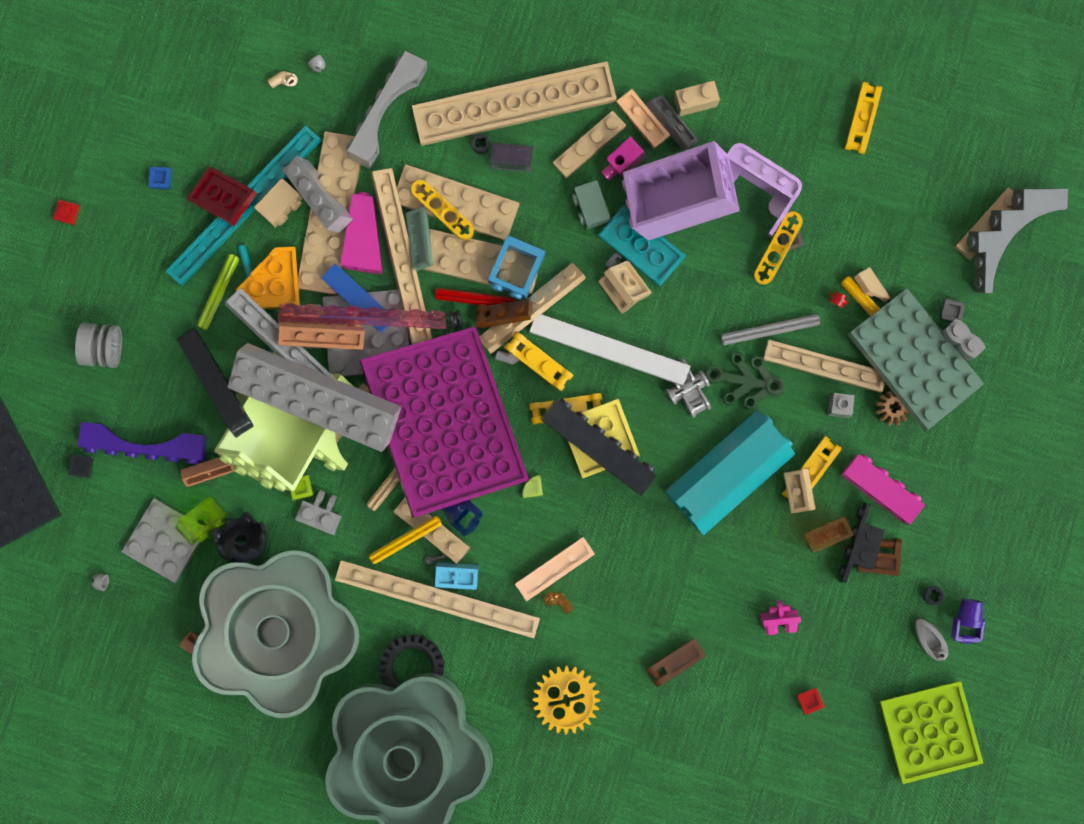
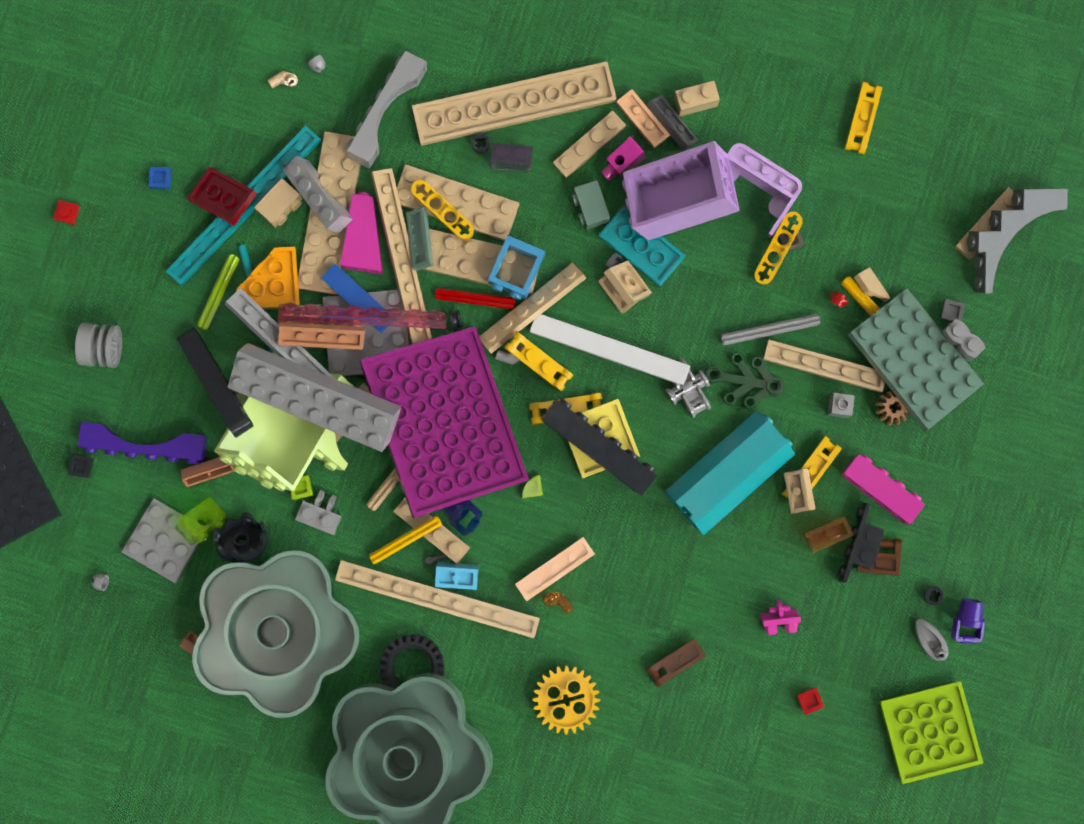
(503, 313): reddish brown plate -> none

